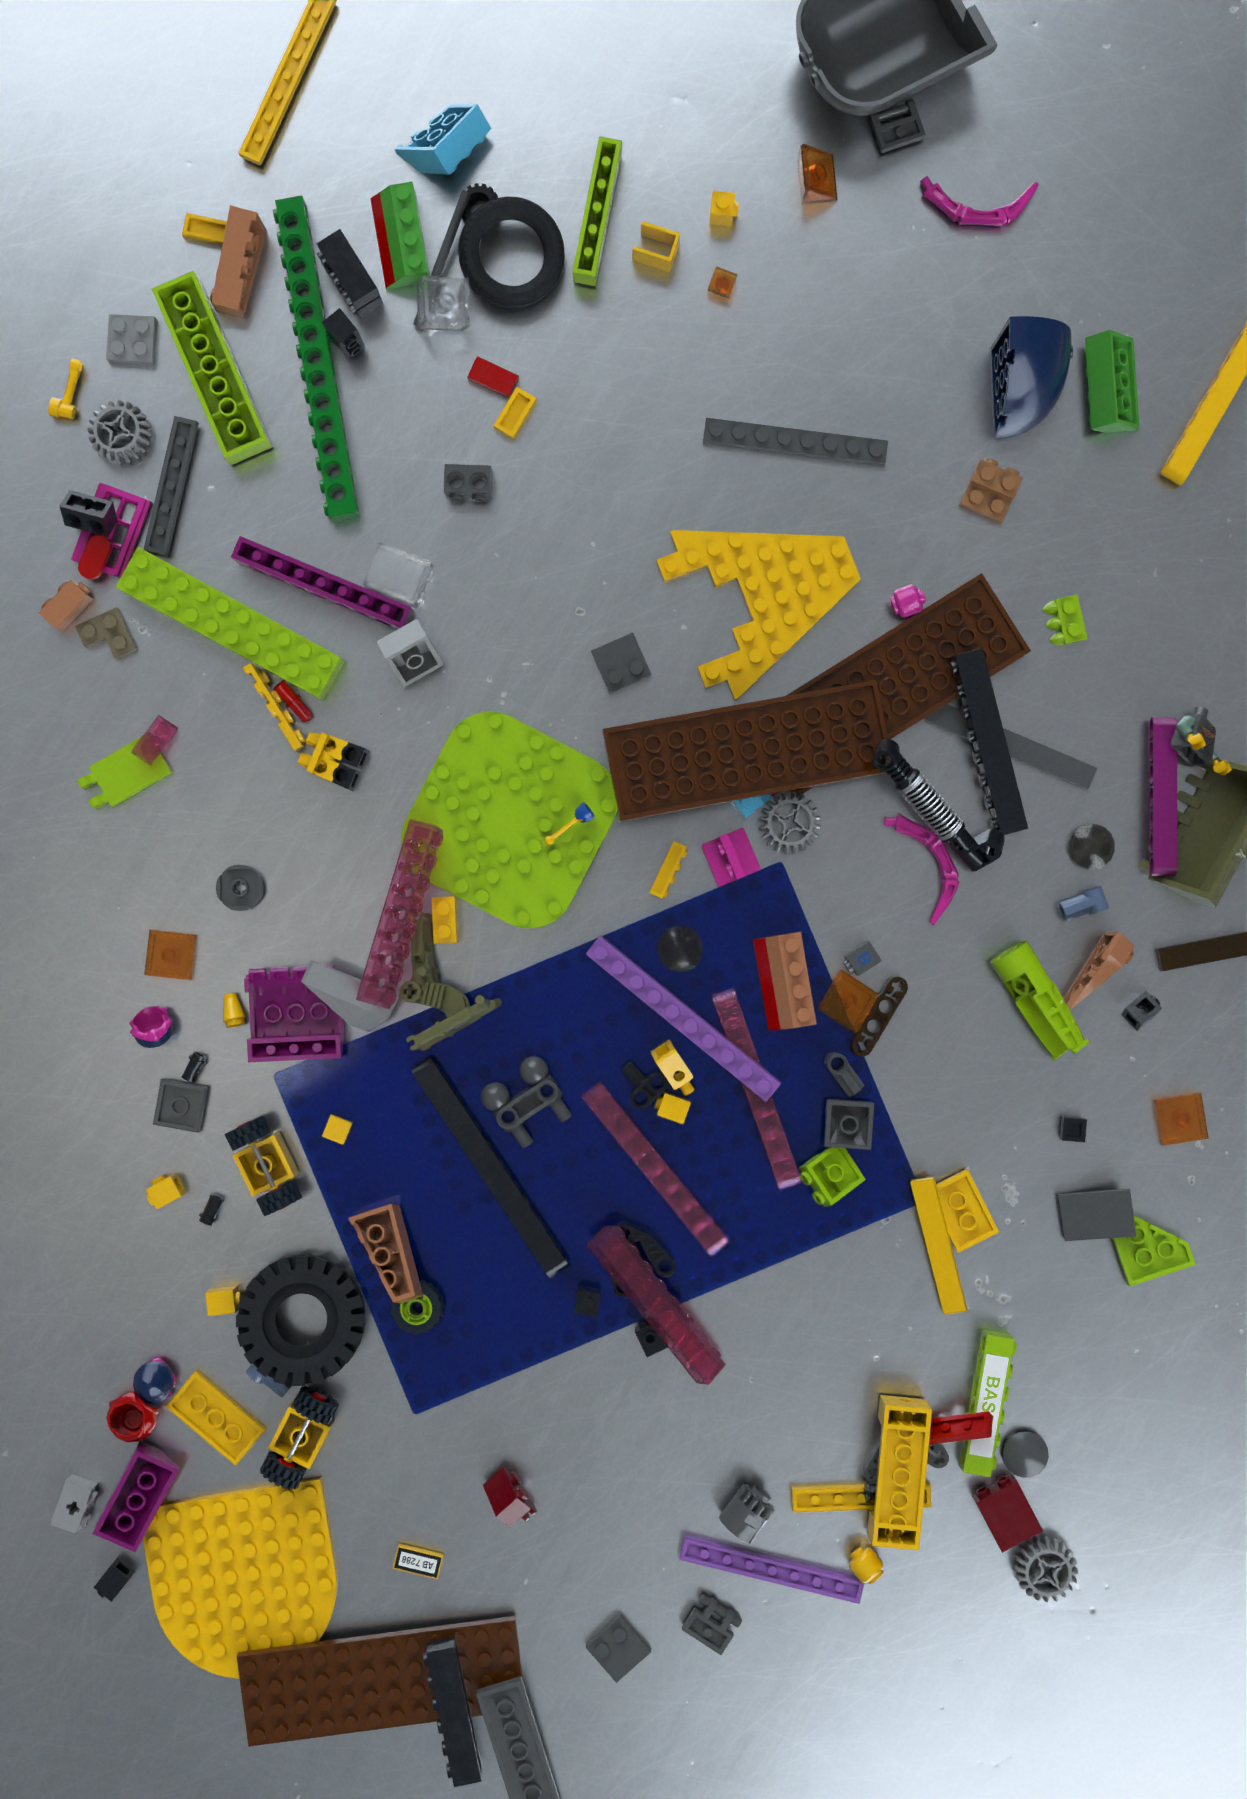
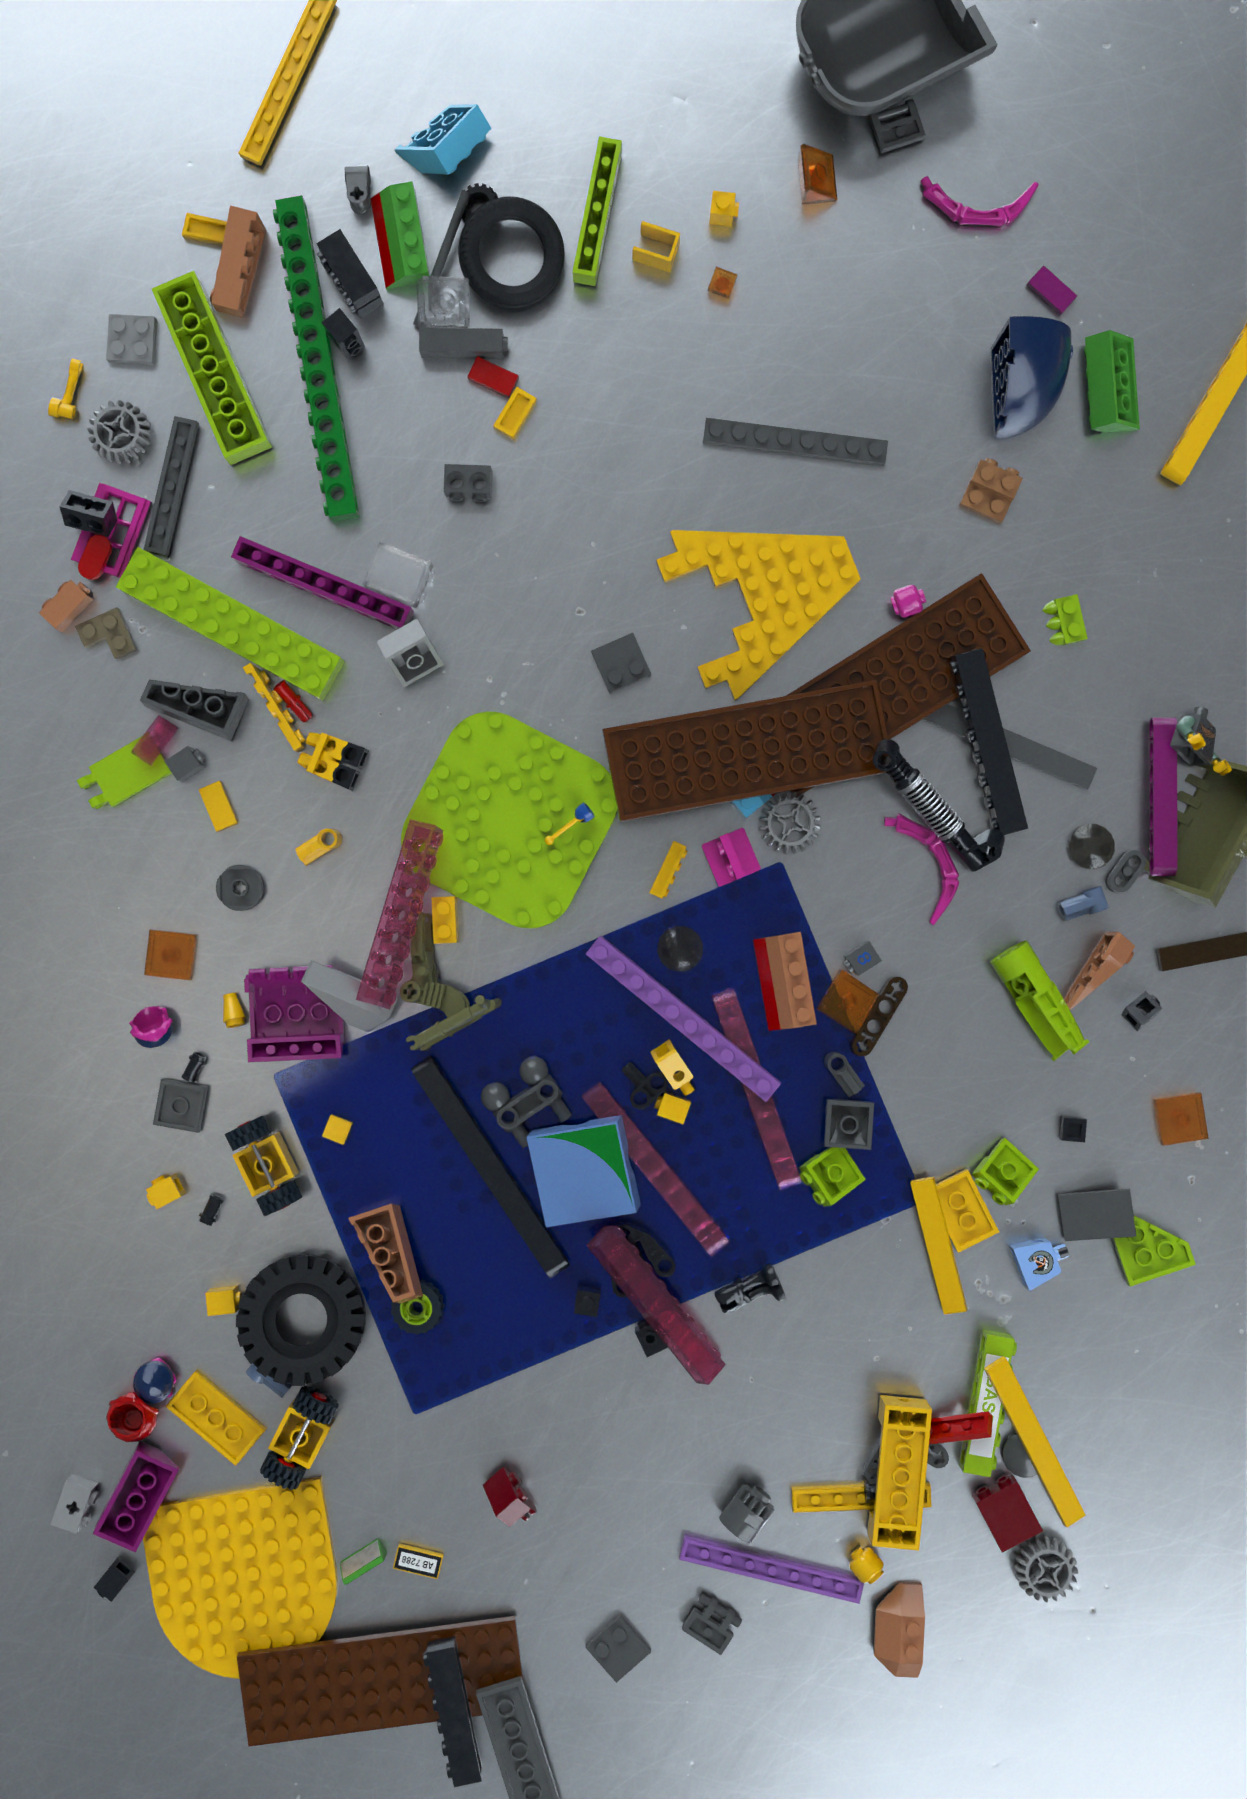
(185, 763): none -> dark grey brick
(204, 708): none -> dark grey wedge
(218, 806): none -> yellow tile
(317, 846): none -> yellow piece
(358, 186): none -> dark grey piece
(362, 1561): none -> slope
(462, 343): none -> dark grey brick
(583, 1171): none -> medium blue tile
(761, 1283): none -> black piece
(901, 1630): none -> nougat wedge
(1005, 1173): none -> lime plate
(1034, 1441): none -> yellow tile
(1037, 1261): none -> light blue torso
(1051, 290): none -> magenta tile
(1126, 872): none -> dark grey plate

